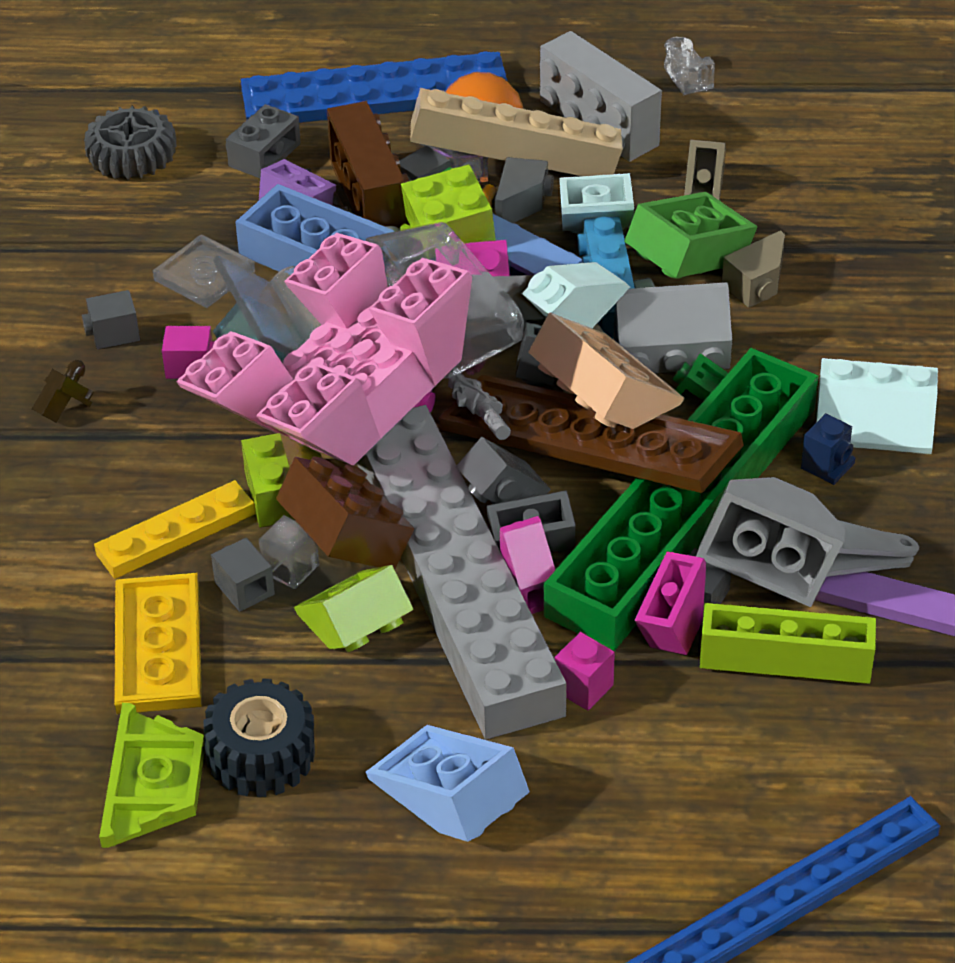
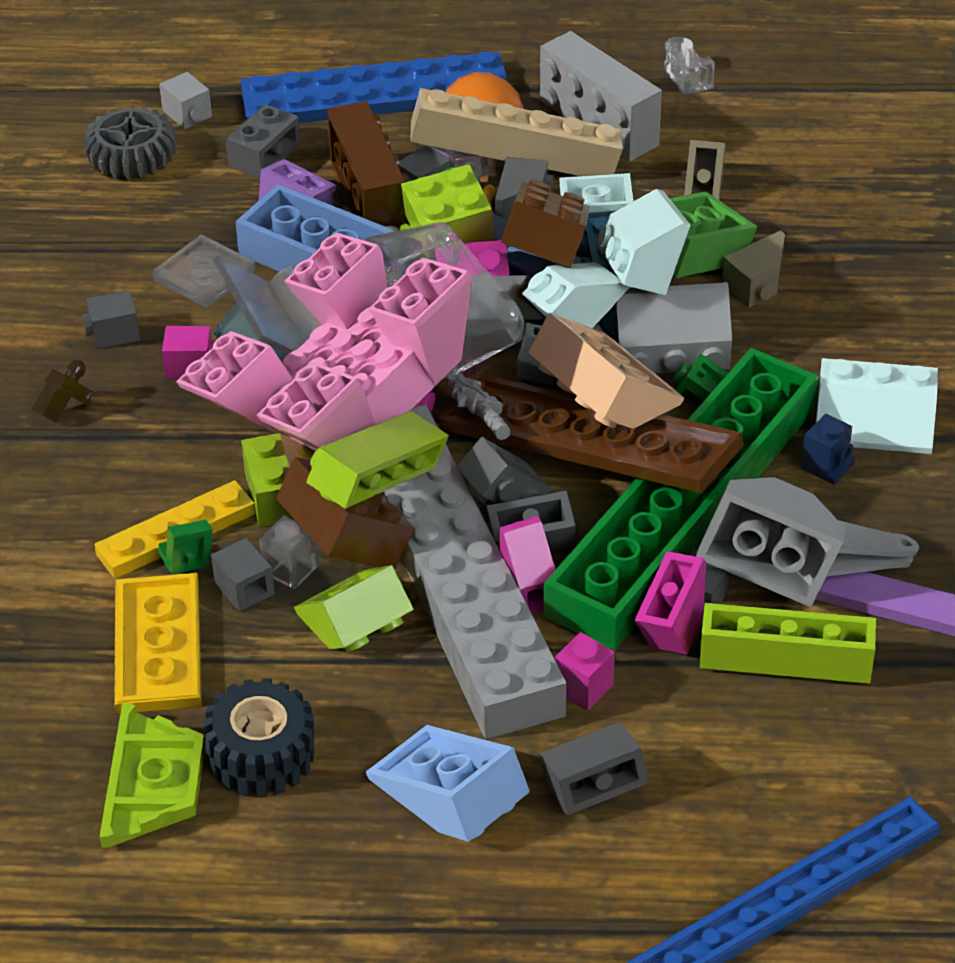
(185, 100): none -> light grey brick
(187, 547): none -> green bracket
(376, 459): none -> lime brick
(546, 223): none -> reddish brown brick
(594, 768): none -> dark grey brick
(645, 241): none -> light aqua slope

